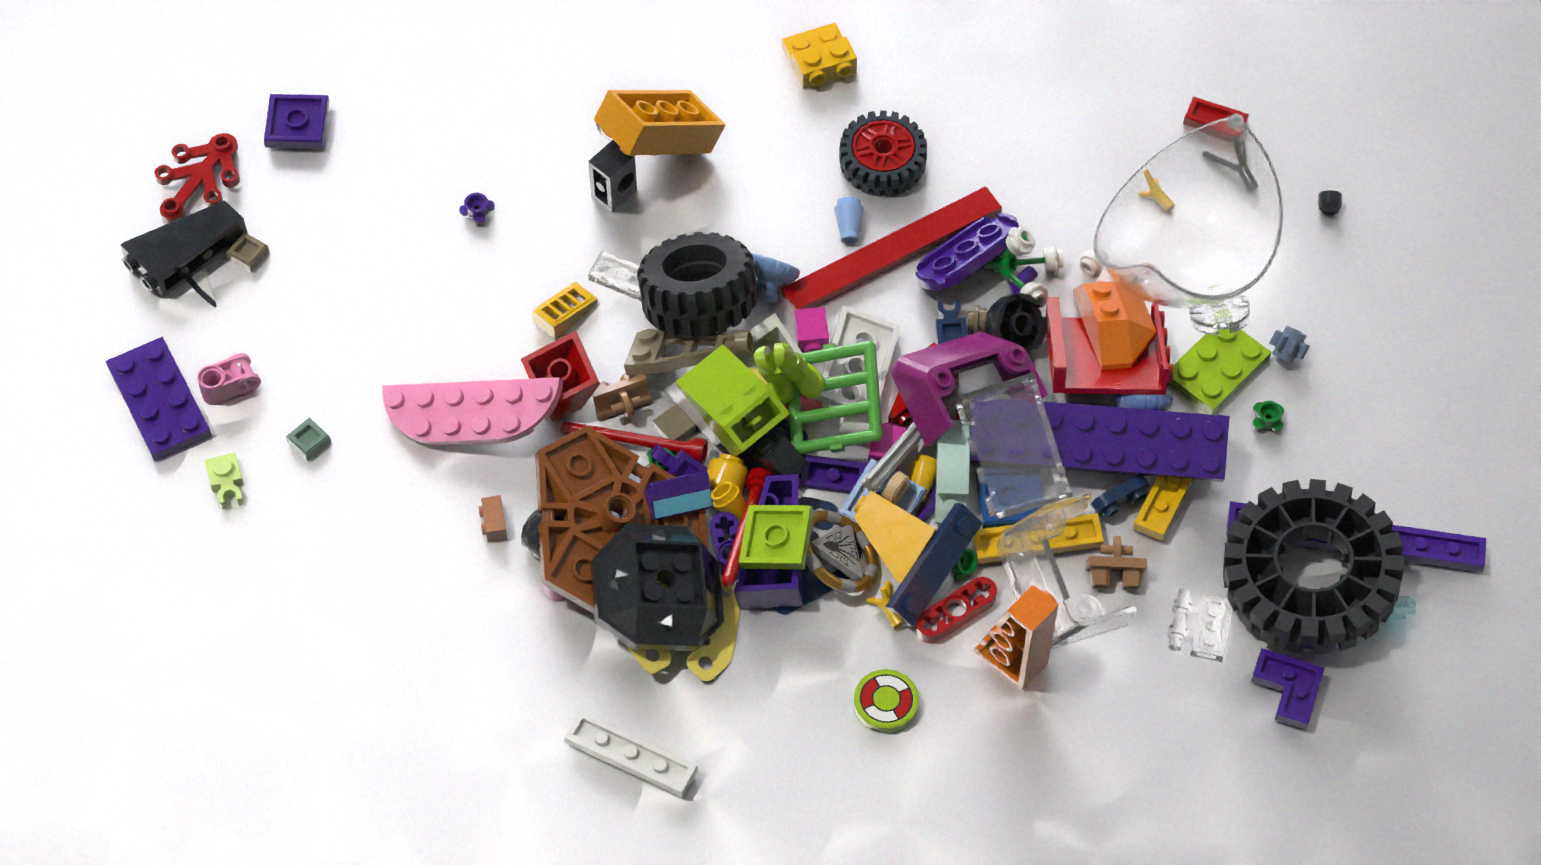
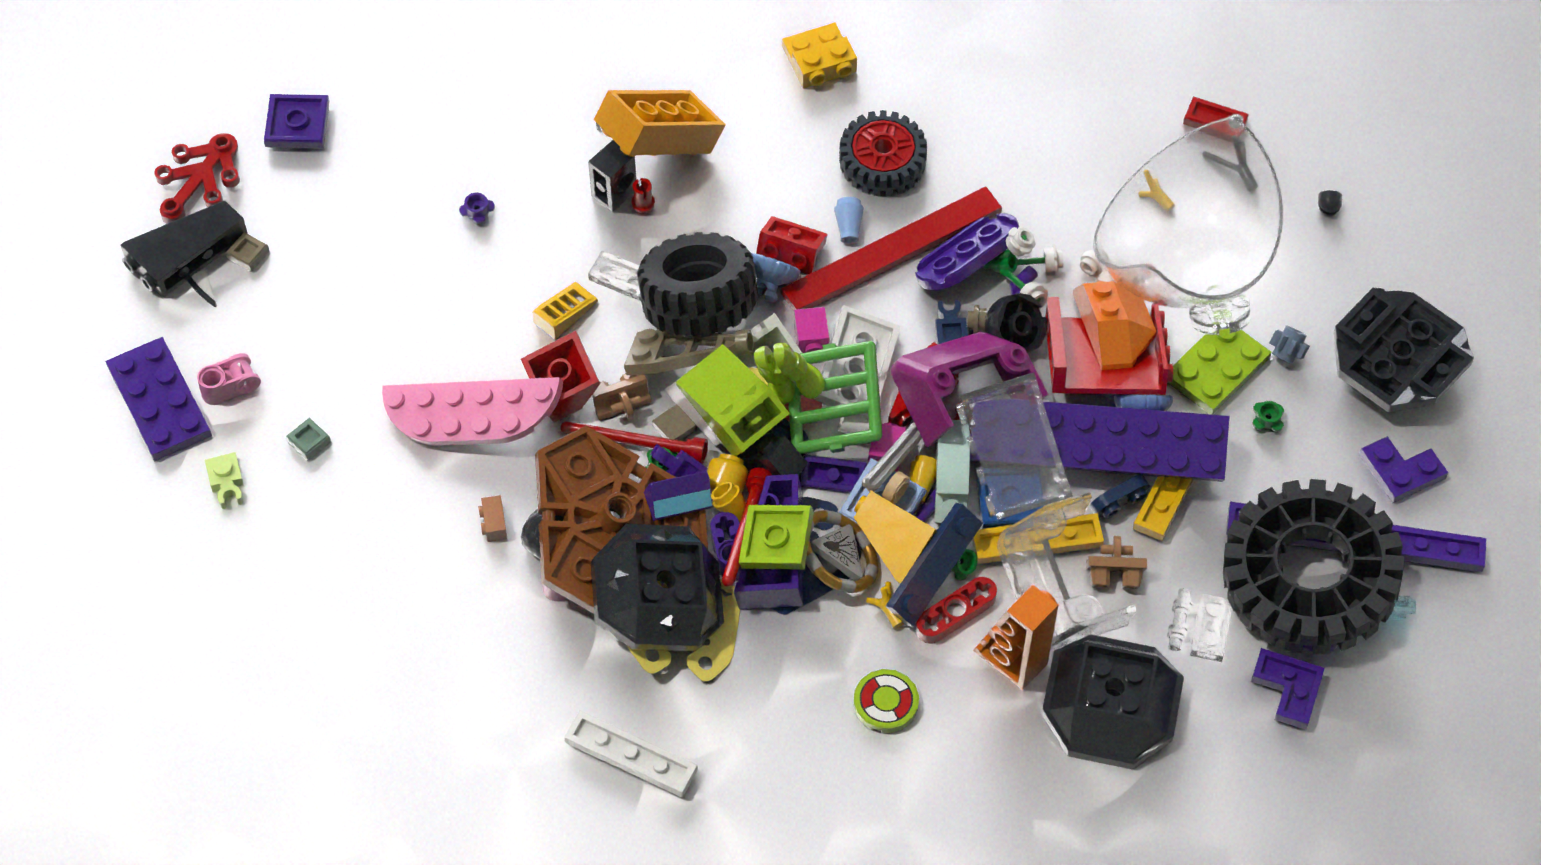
(643, 199): none -> red pin
(791, 243): none -> red bracket
(1104, 726): none -> black piece
(1399, 476): none -> dark purple plate
(1402, 324): none -> black piece

